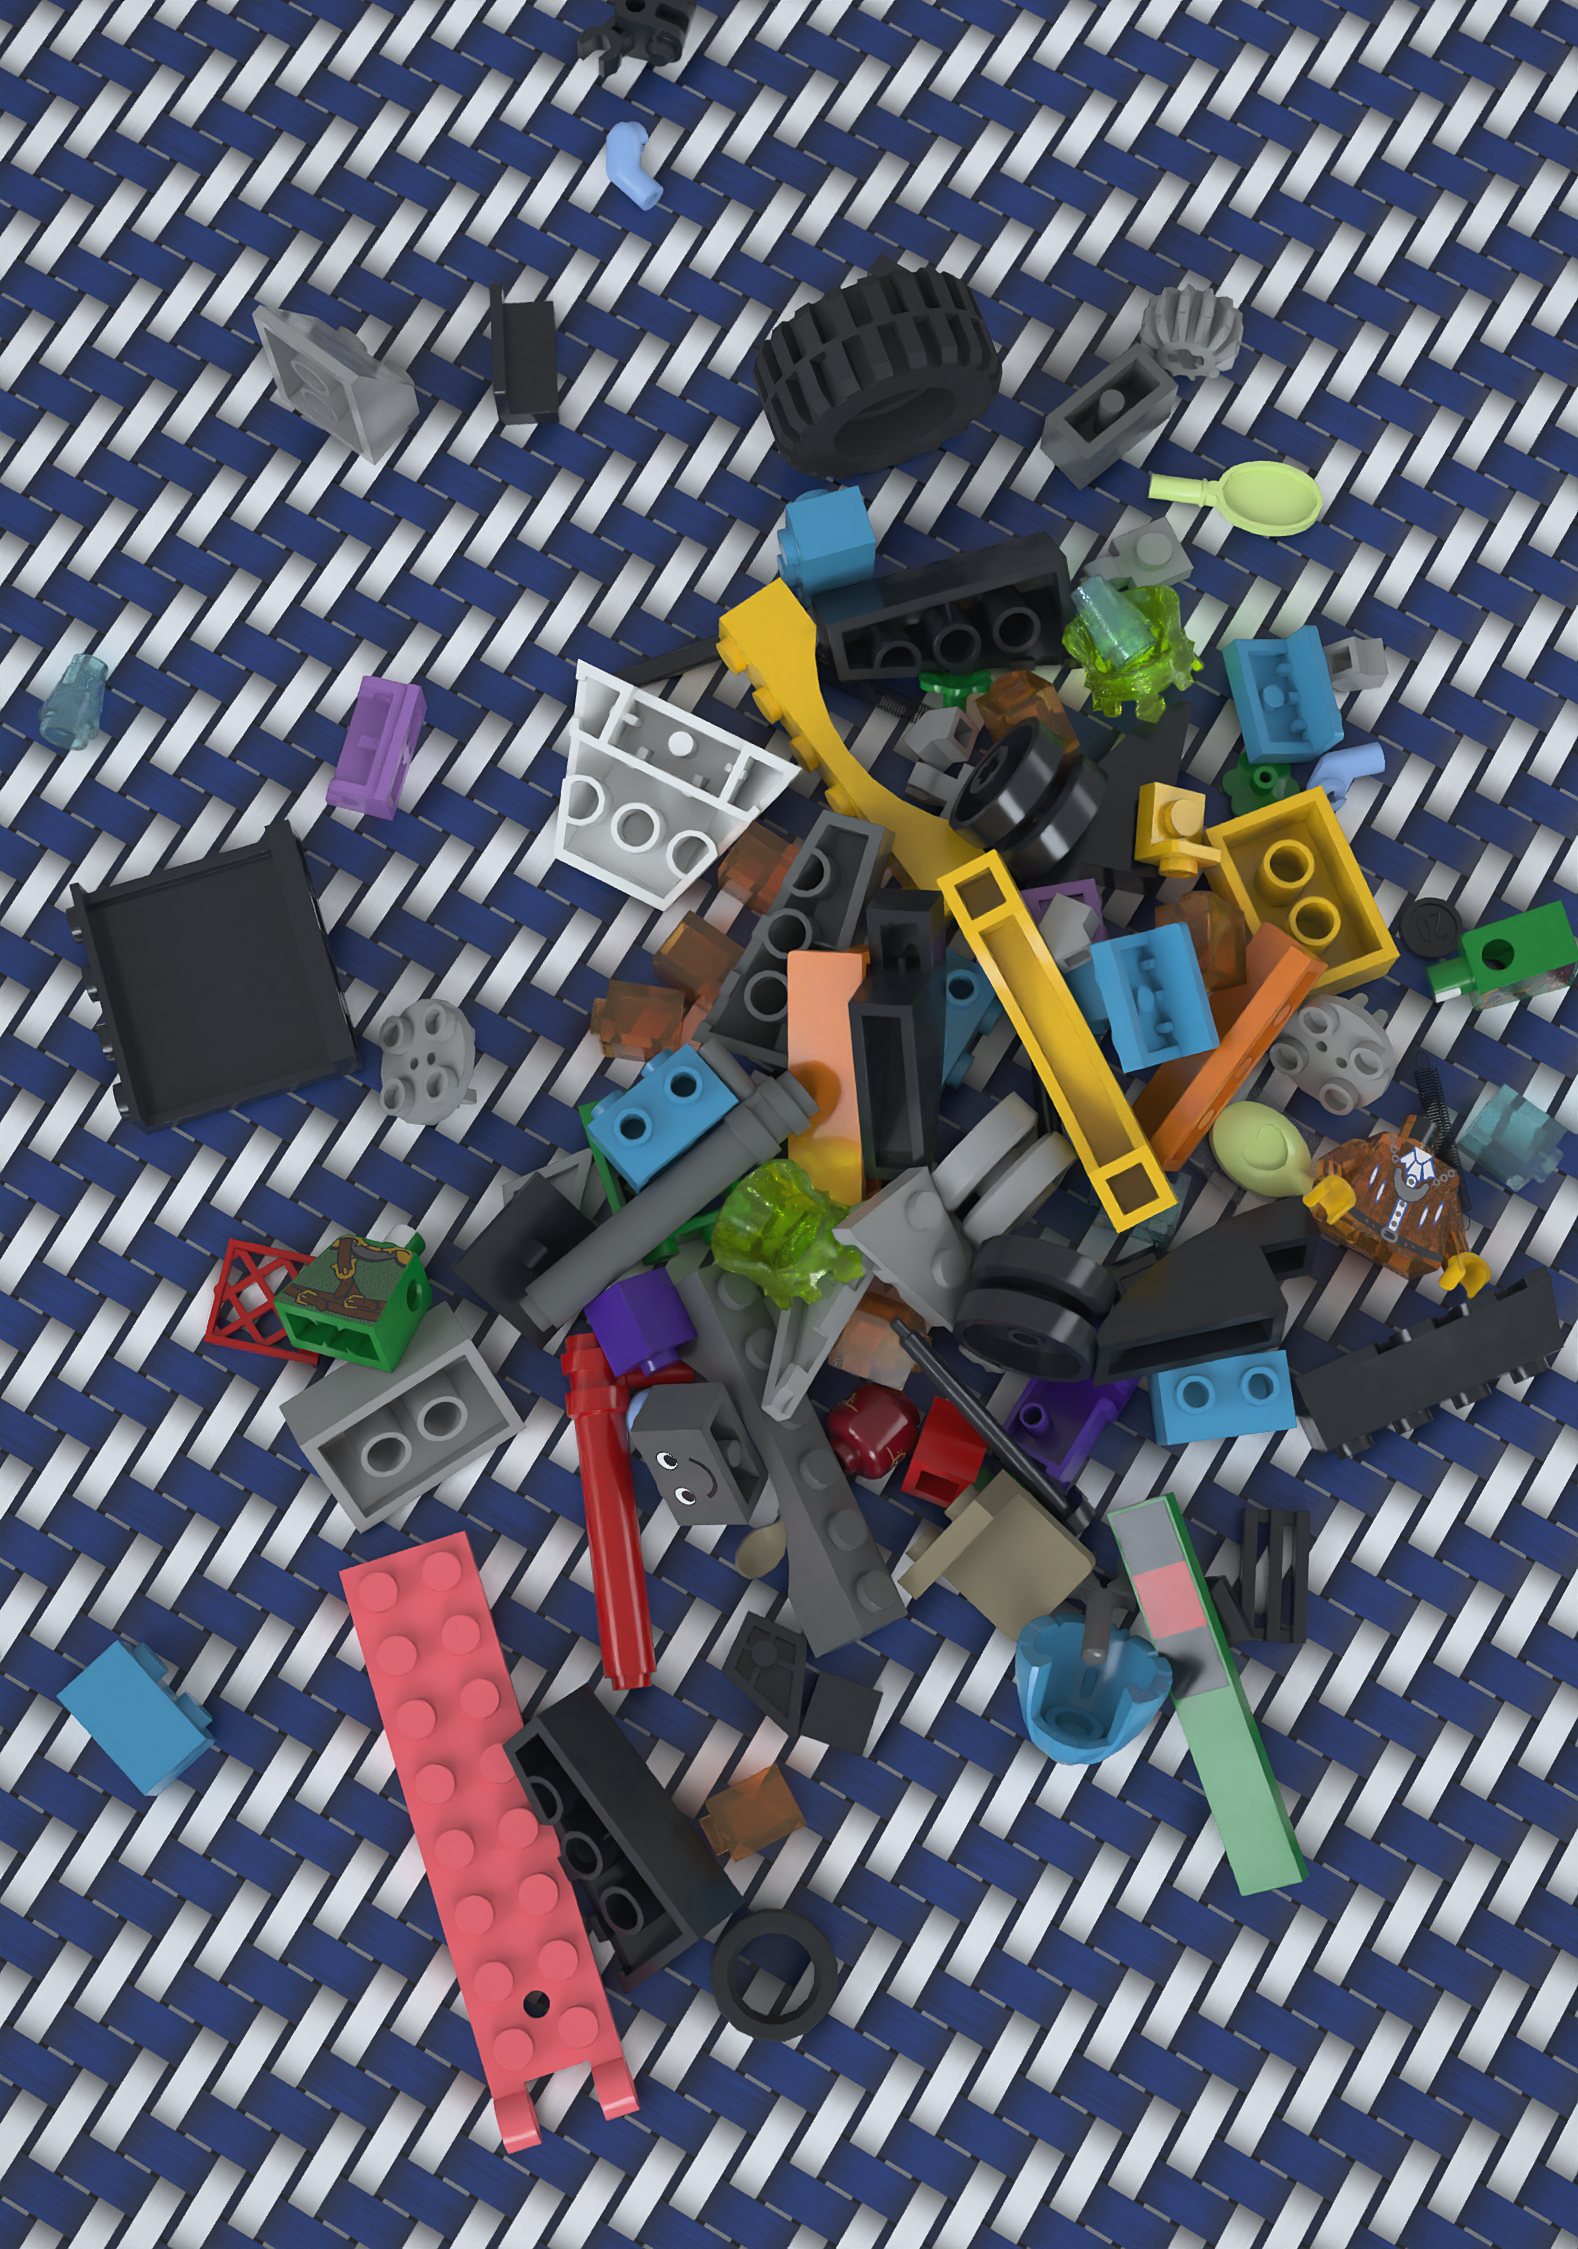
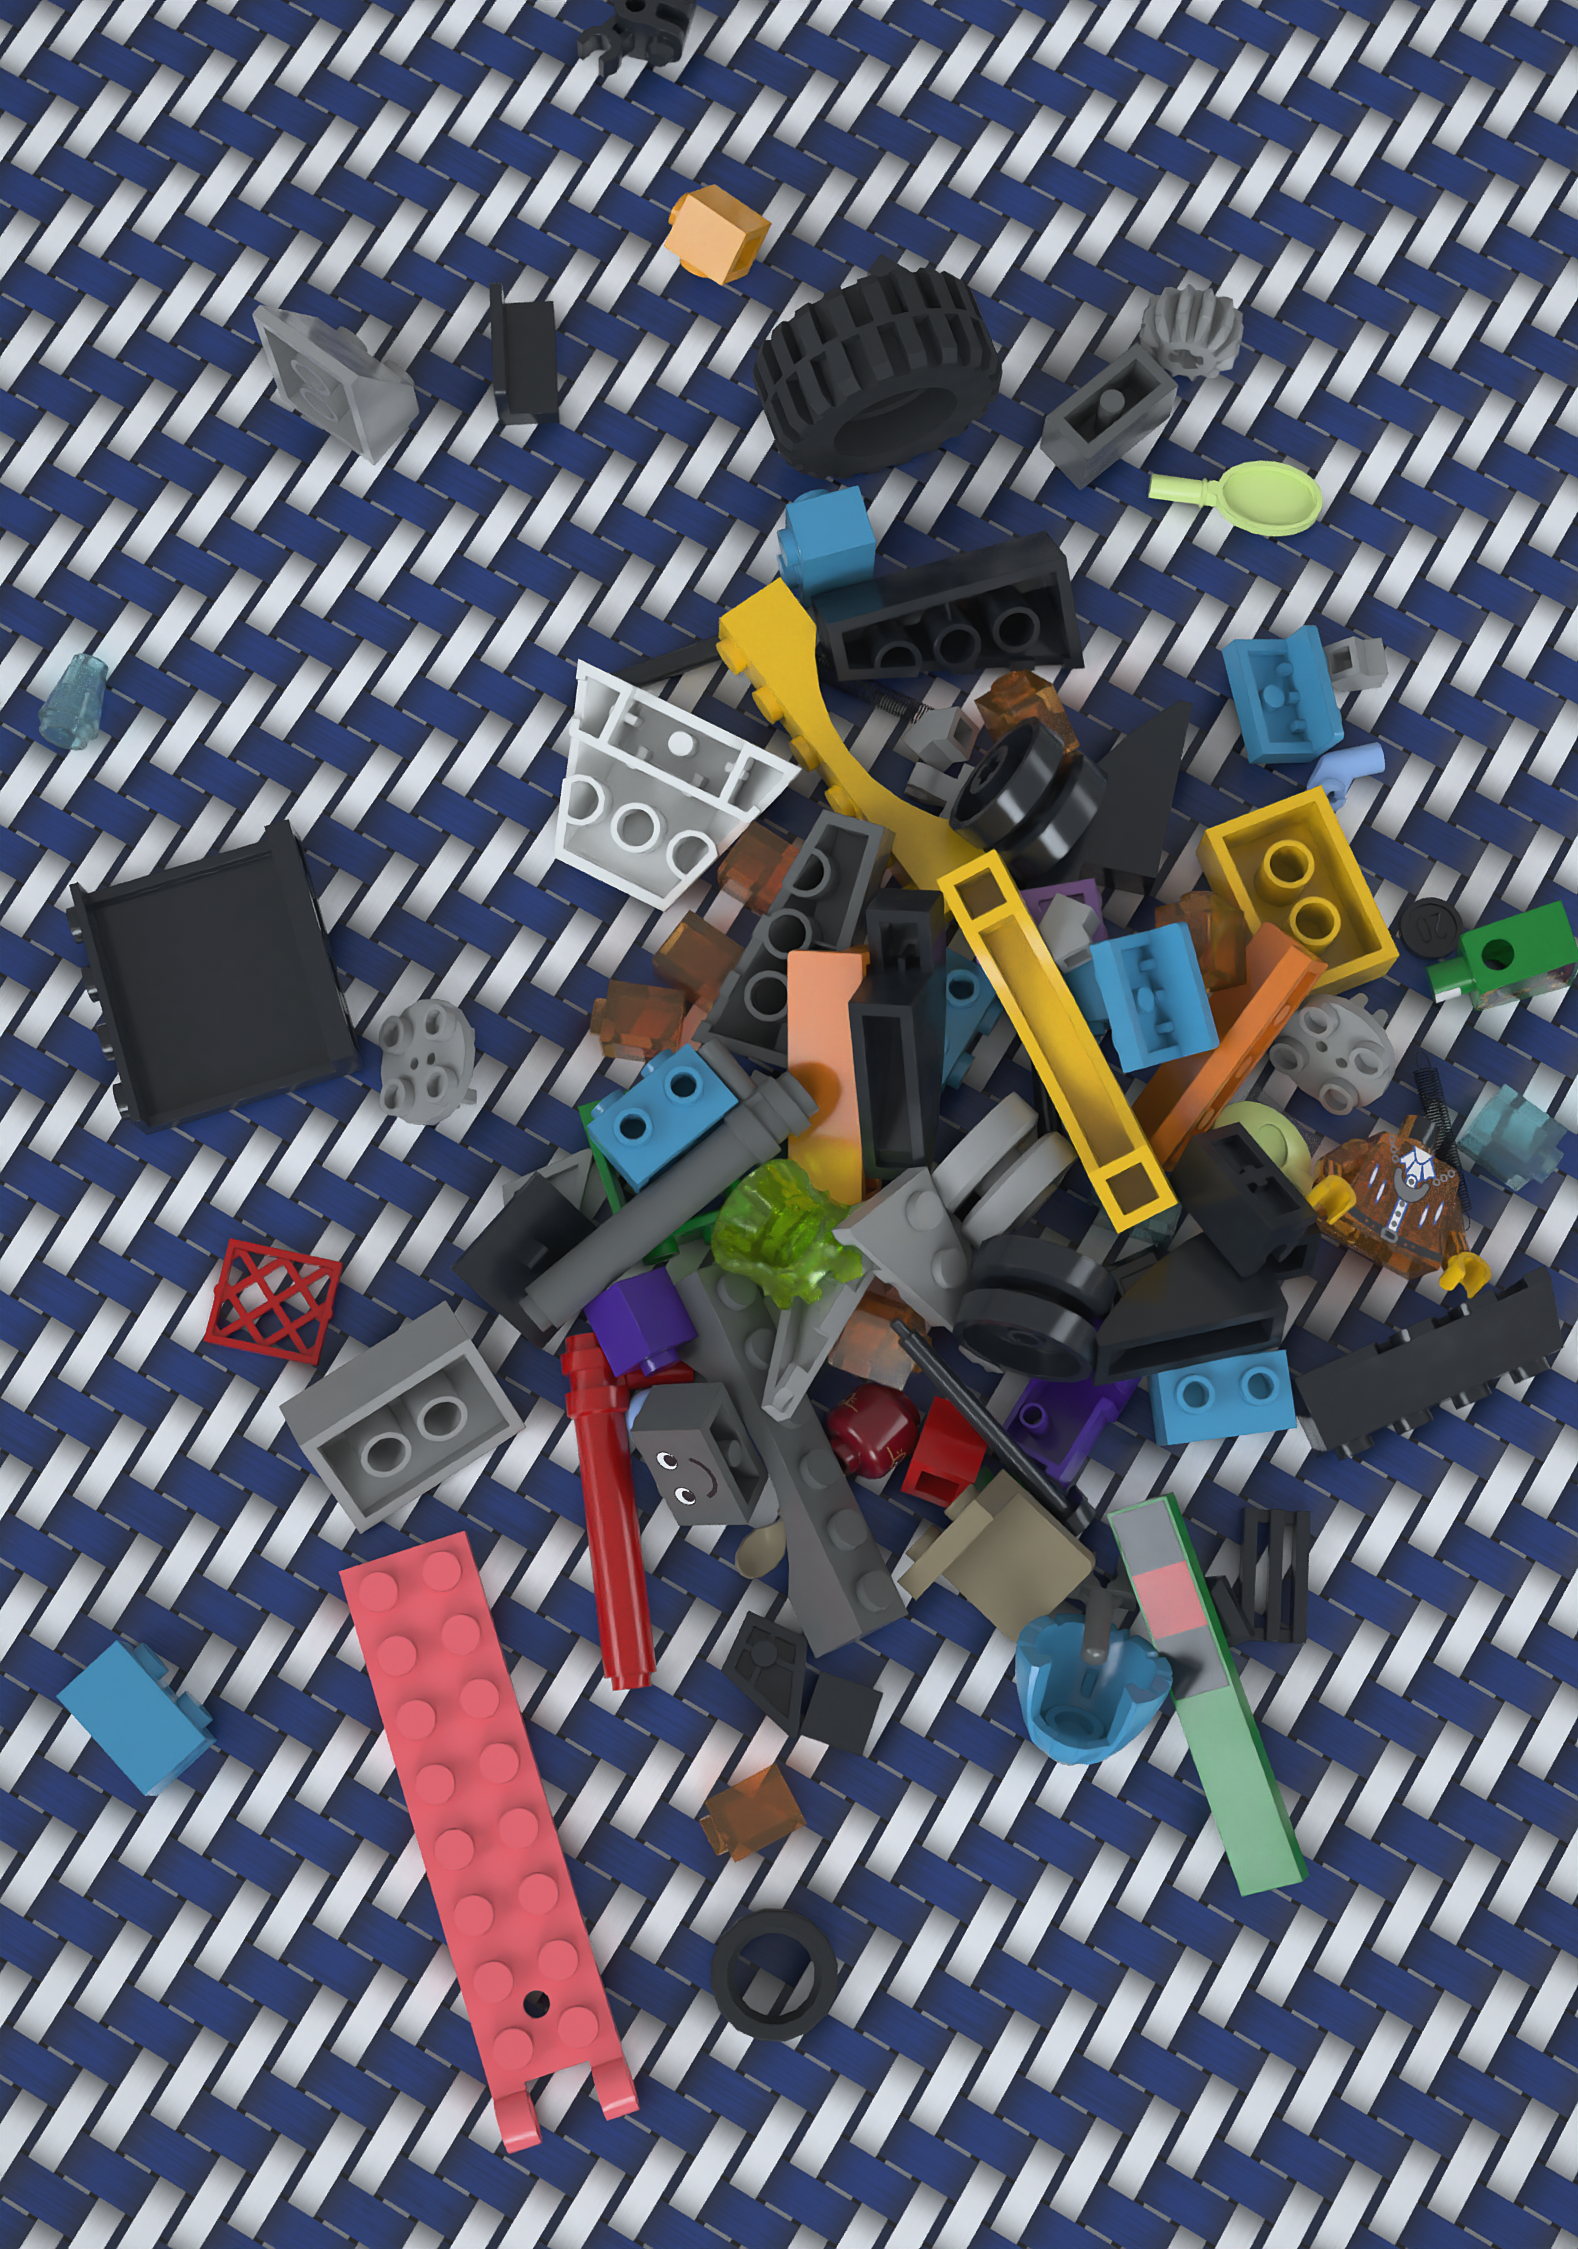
(359, 1299): torso -> none
(378, 747): medium lavender hinge -> none
(620, 1835): black wedge -> none
(623, 167): light blue arm -> none
(715, 234): none -> light orange brick
(956, 687): green plant -> none
(1113, 622): clear light blue cone -> none
(1143, 558): light grey plate -> none
(1149, 674): clear neon green hair -> none
(1172, 831): yellow bracket -> none
(1240, 1197): none -> black hinge
(1249, 792): green plant -> none

